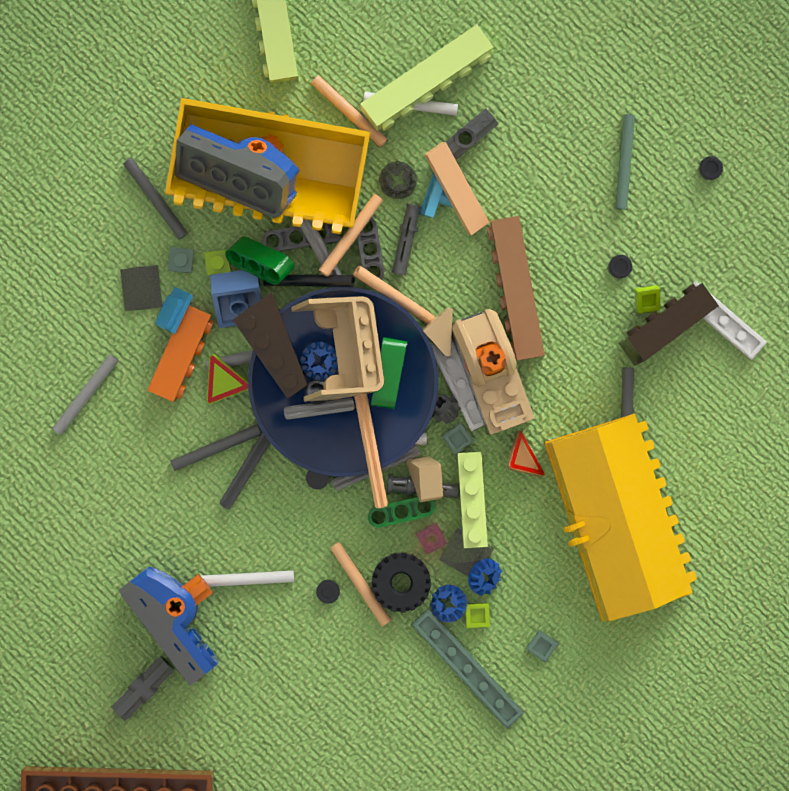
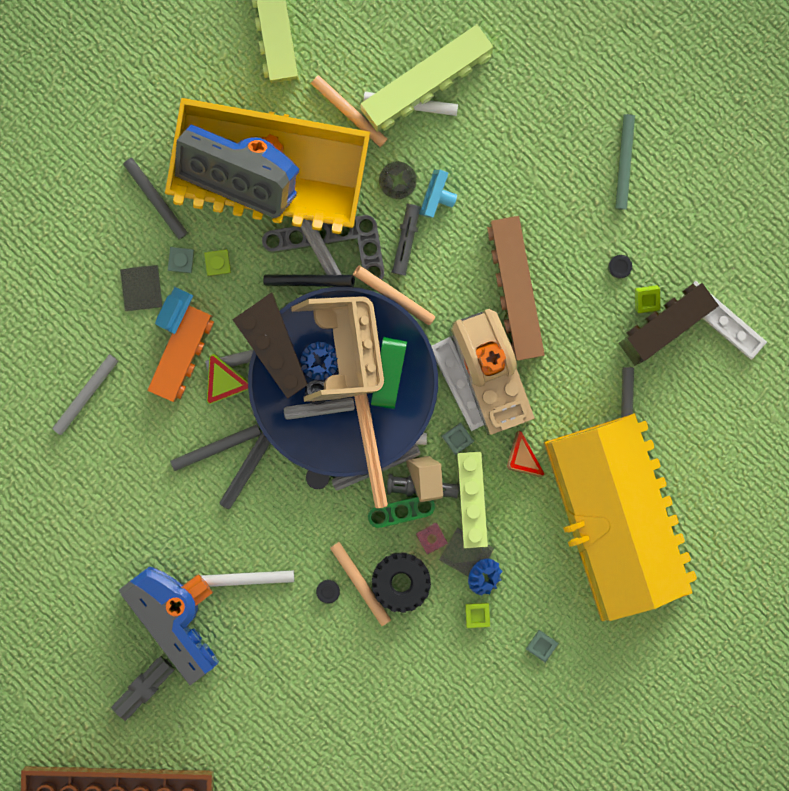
(233, 295): medium blue slope -> none
(259, 260): green beam -> none
(350, 235): light nougat piece -> none
(440, 331): tan slope -> none
(446, 409): dark grey gear -> none
(456, 188): light nougat tile -> none
(458, 599): blue gear -> none
(467, 668): sand green tile -> none
(476, 128): dark grey piece -> none
(710, 168): black tile -> none

